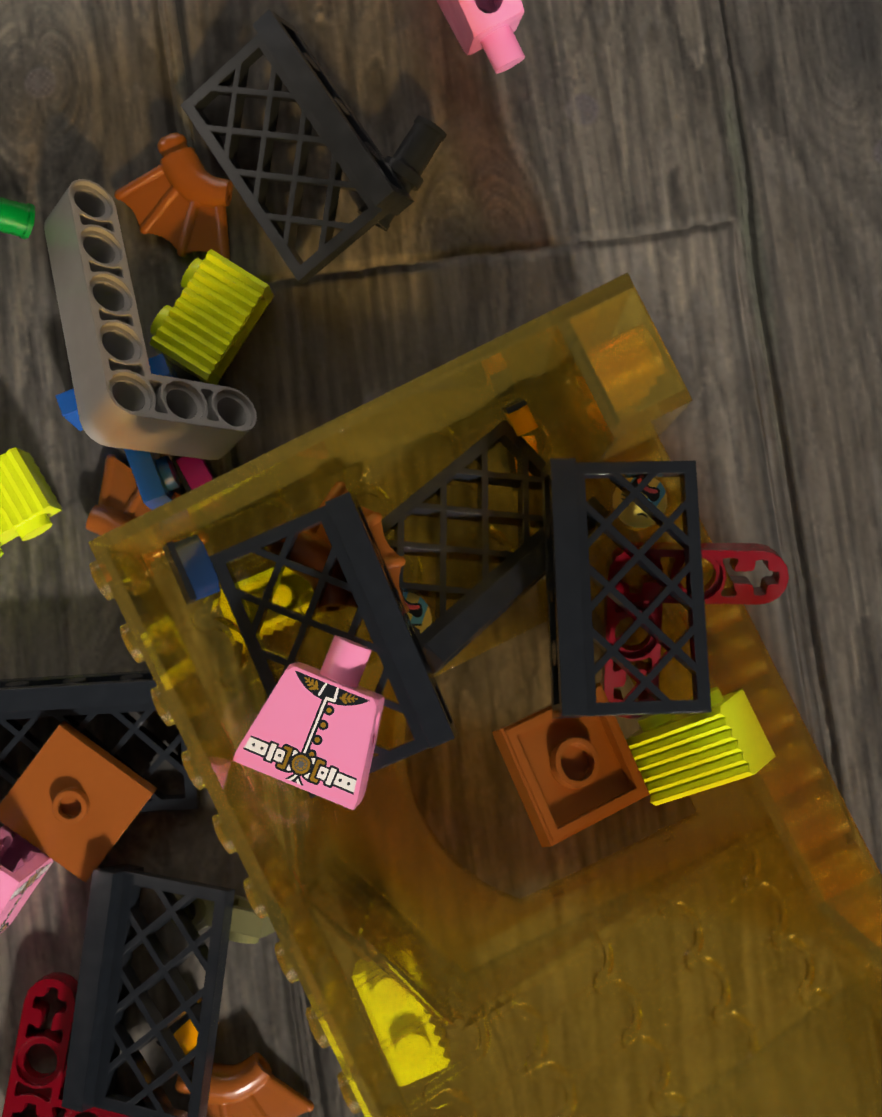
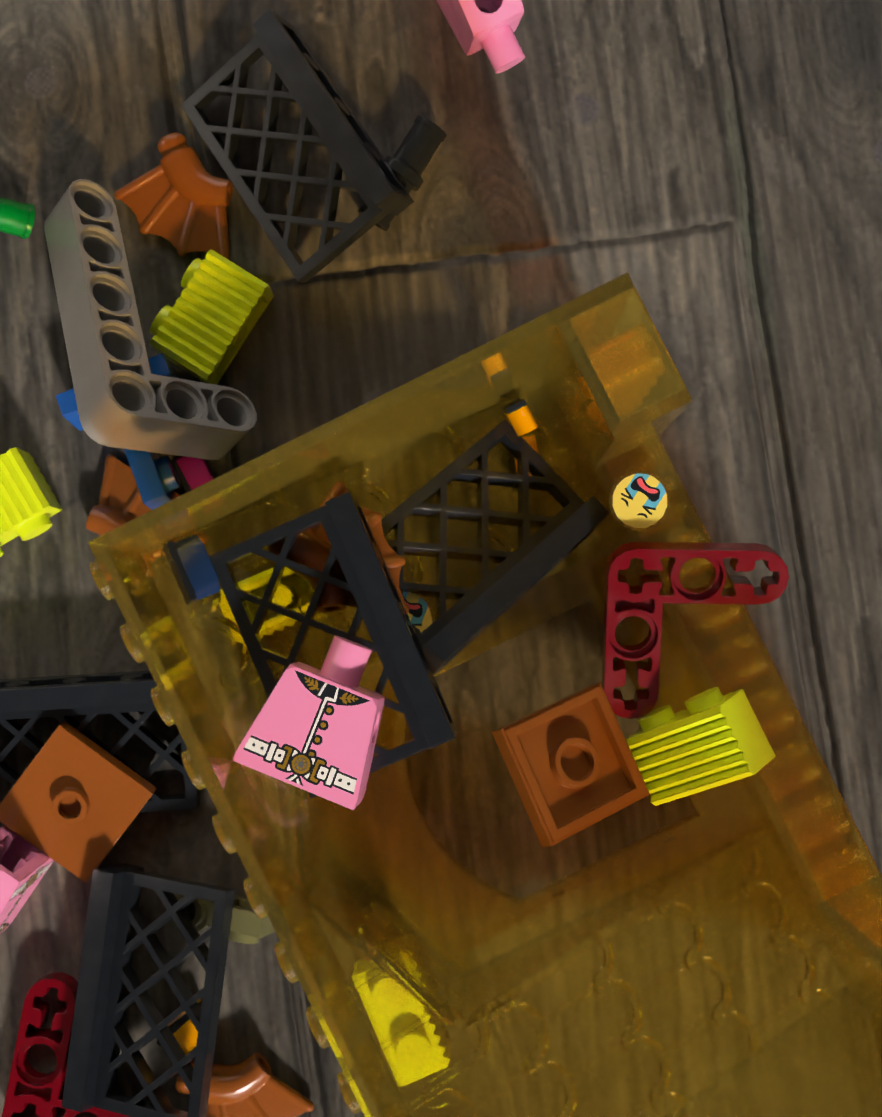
(569, 588): black fence -> none

